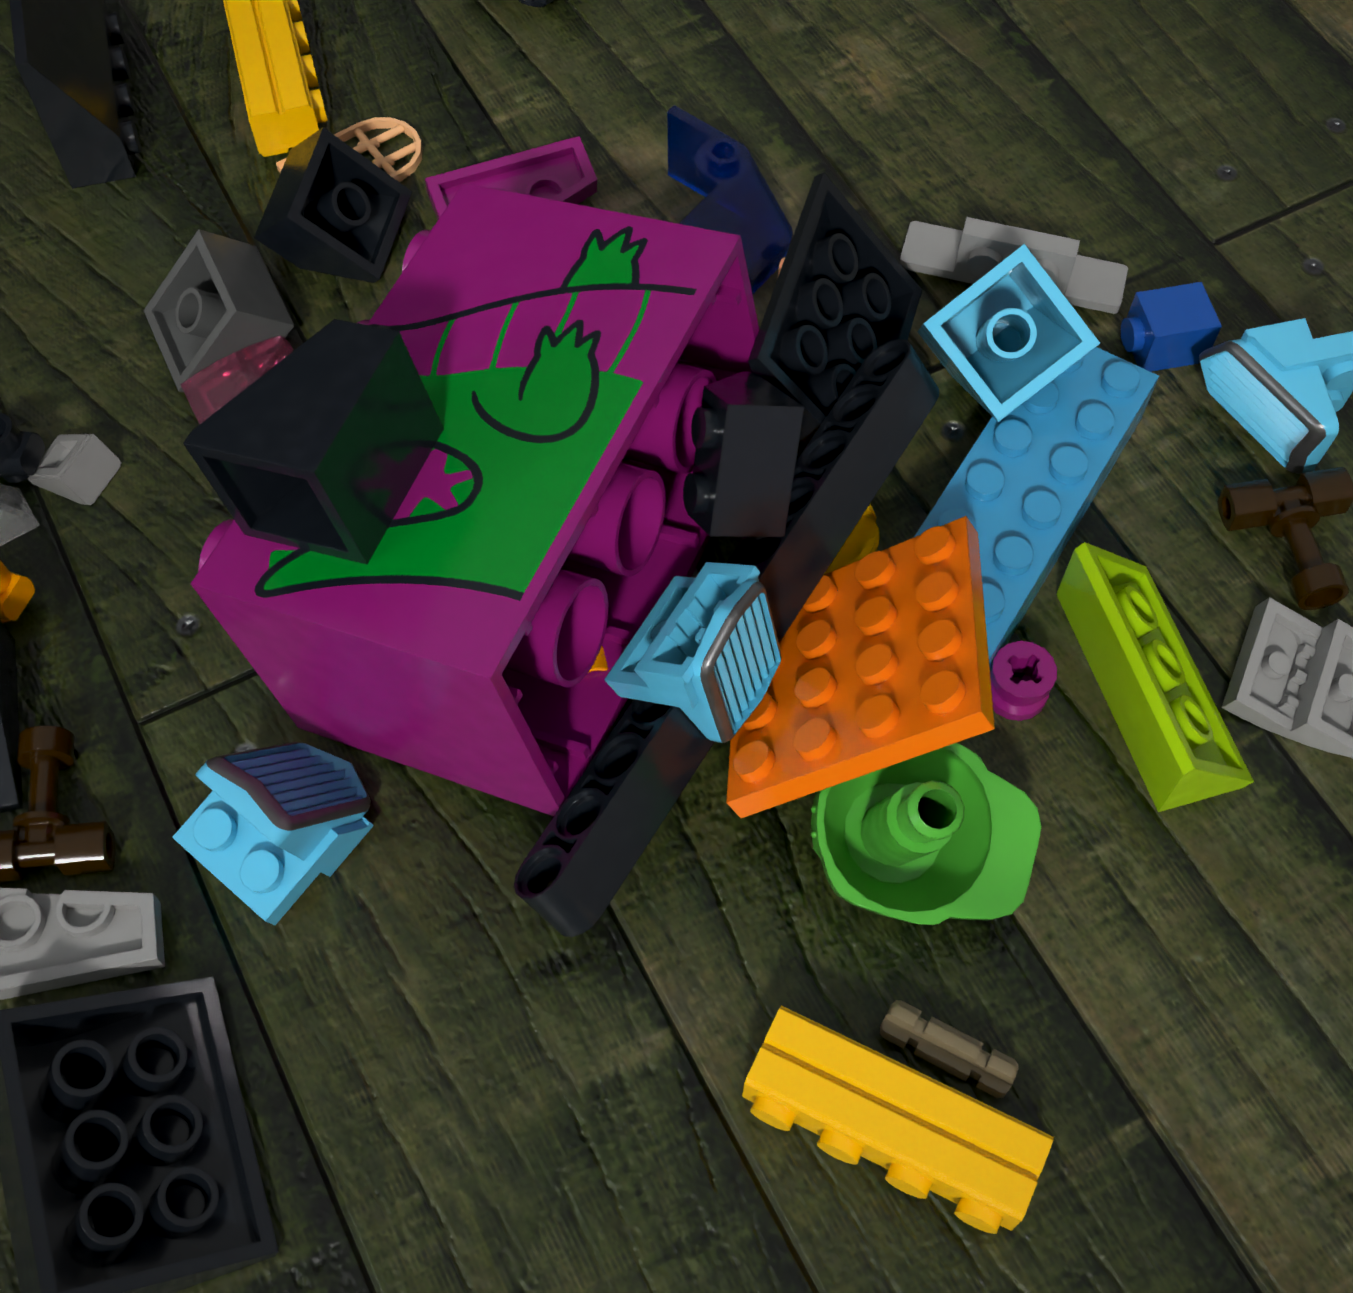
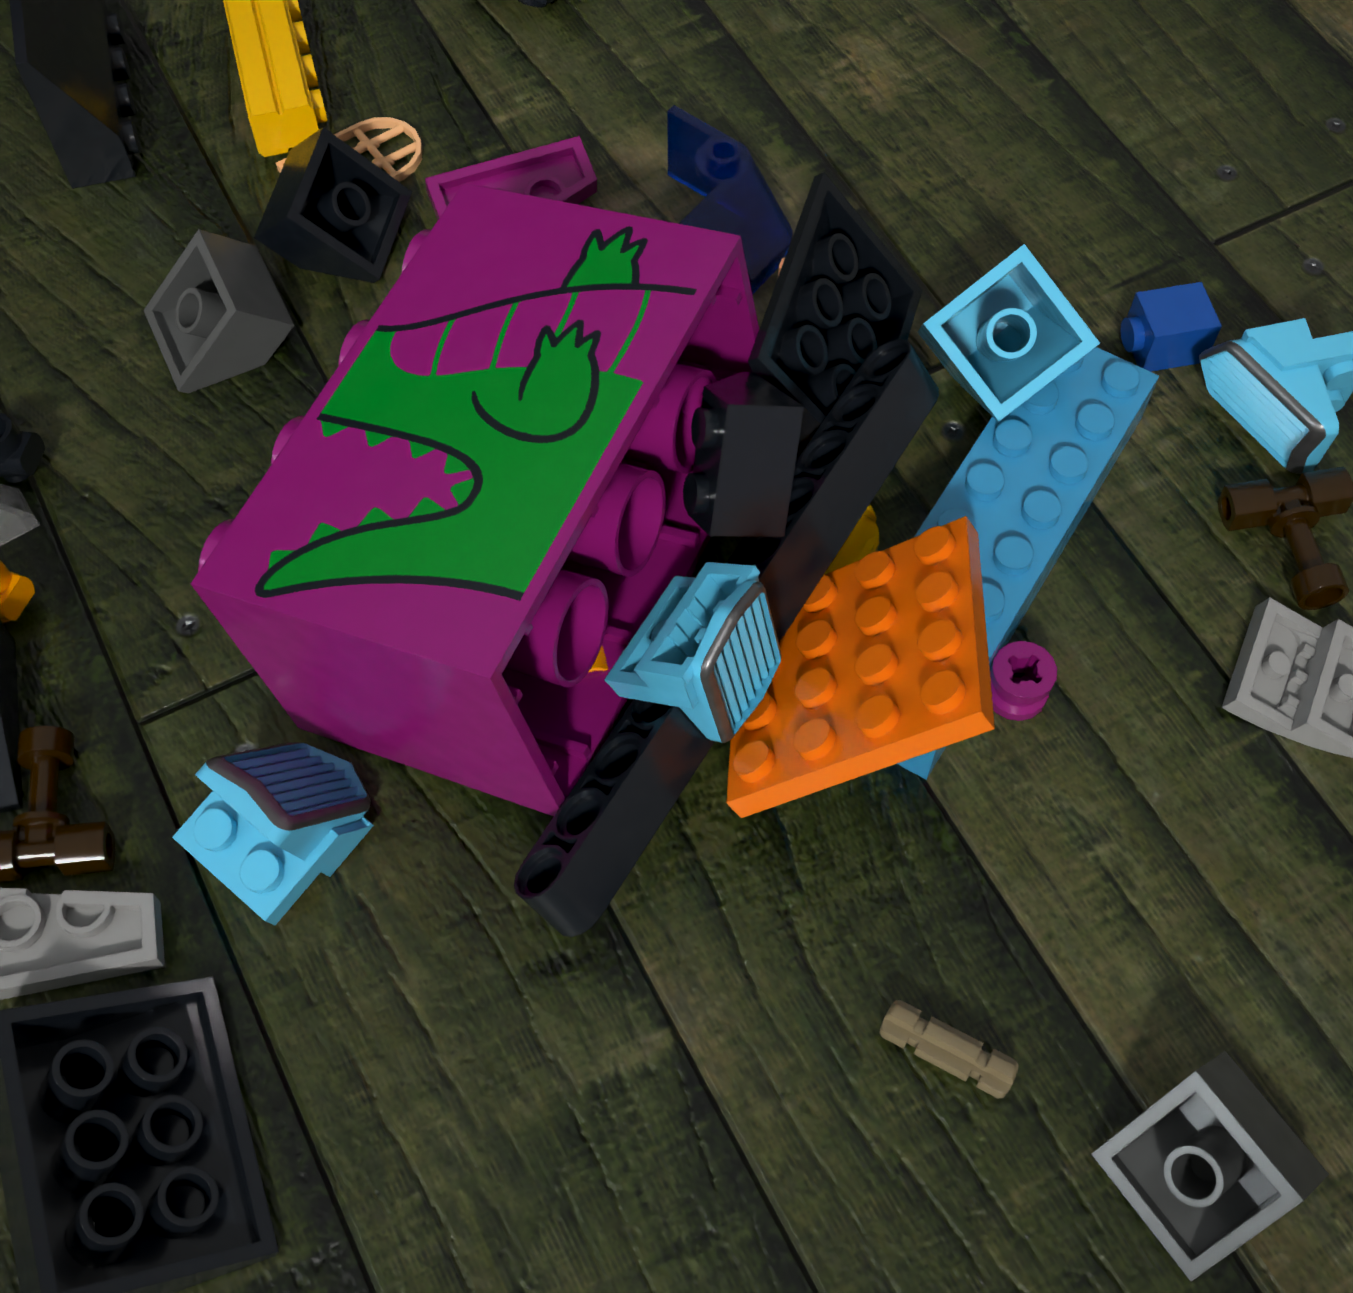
(76, 468): light grey slope -> none
(229, 376): clear pink slope -> none
(322, 442): black slope -> none
(897, 1119): yellow brick -> none
(928, 839): bright green piece -> none
(985, 244): light grey bracket -> none
(1149, 680): lime slope -> none
(1210, 1165): none -> dark grey slope

